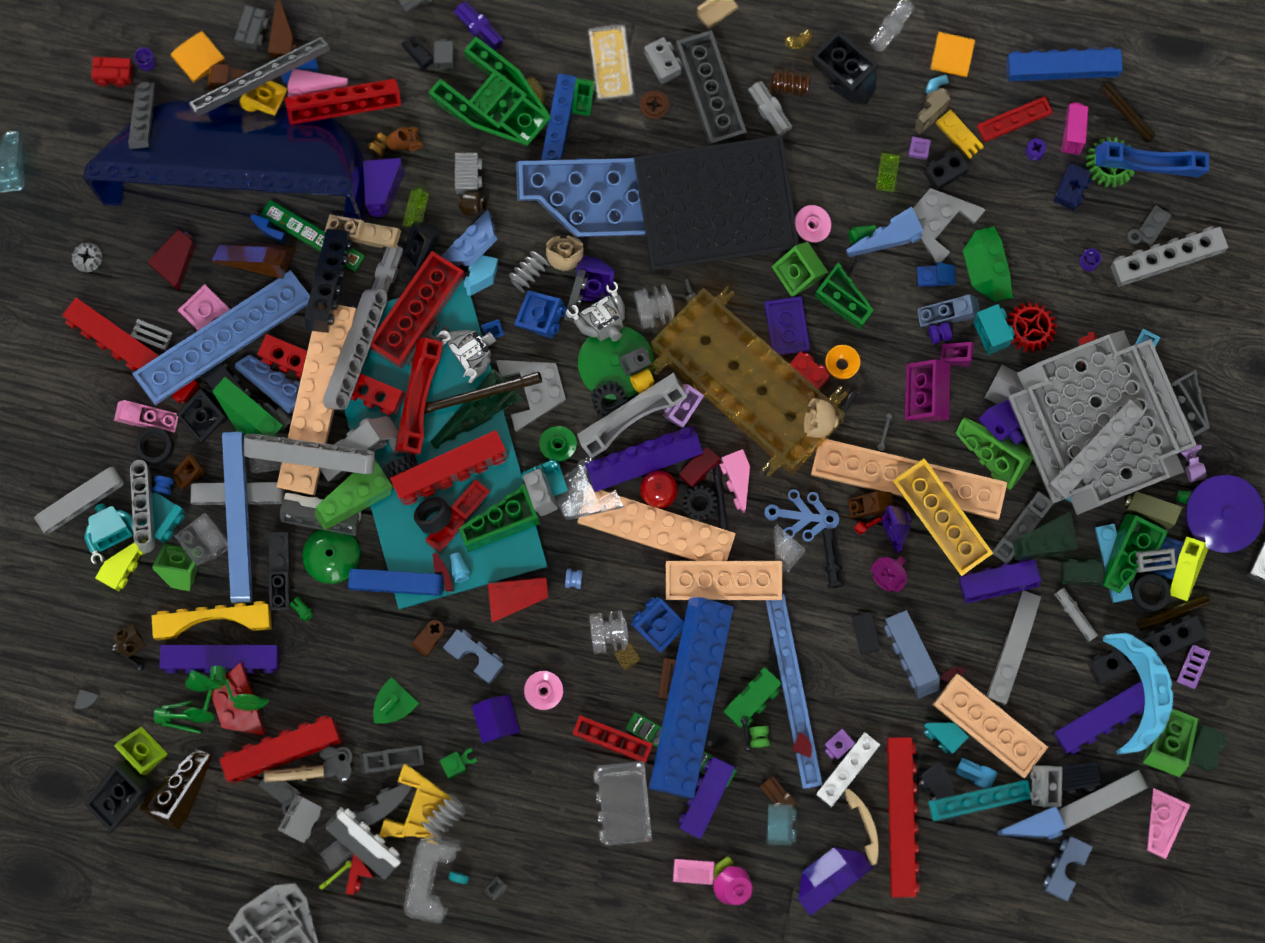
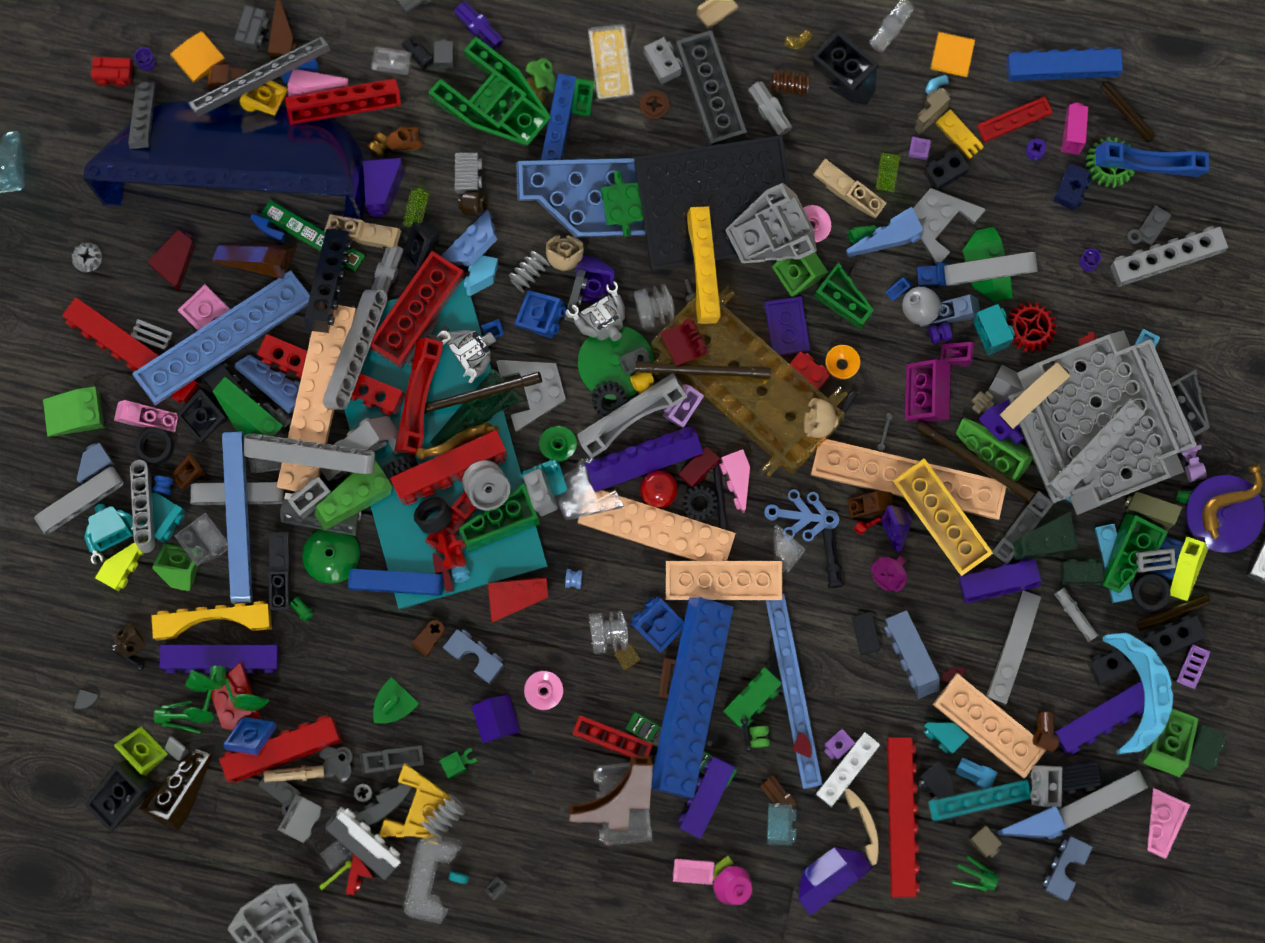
(74, 412): none -> bright green slope
(93, 462): none -> sand blue slope
(176, 748): none -> light grey slope
(250, 735): none -> blue tile
(309, 497): none -> light grey brick
(368, 796): none -> light grey bush
(391, 60): none -> clear slope
(452, 551): none -> red hips
(459, 439): none -> pearl gold animal
(486, 485): none -> light grey wheel
(542, 74): none -> bright green plate
(614, 807): none -> arch
(622, 204): none -> green plate
(684, 342): none -> dark red hinge
(706, 282): none -> yellow arch
(754, 372): none -> dark brown piece
(773, 228): none -> light grey wedge
(849, 190): none -> tan slope
(899, 288): none -> blue piece
(921, 305): none -> light grey cylinder
(933, 434): none -> dark brown piece
(982, 402): none -> dark tan gear
(986, 842): none -> dark tan brick
(987, 878): none -> green plant
(990, 268): none -> light grey beam
(1034, 395): none -> tan slope
(1045, 734): none -> reddish brown piece
(1210, 510): none -> pearl gold animal

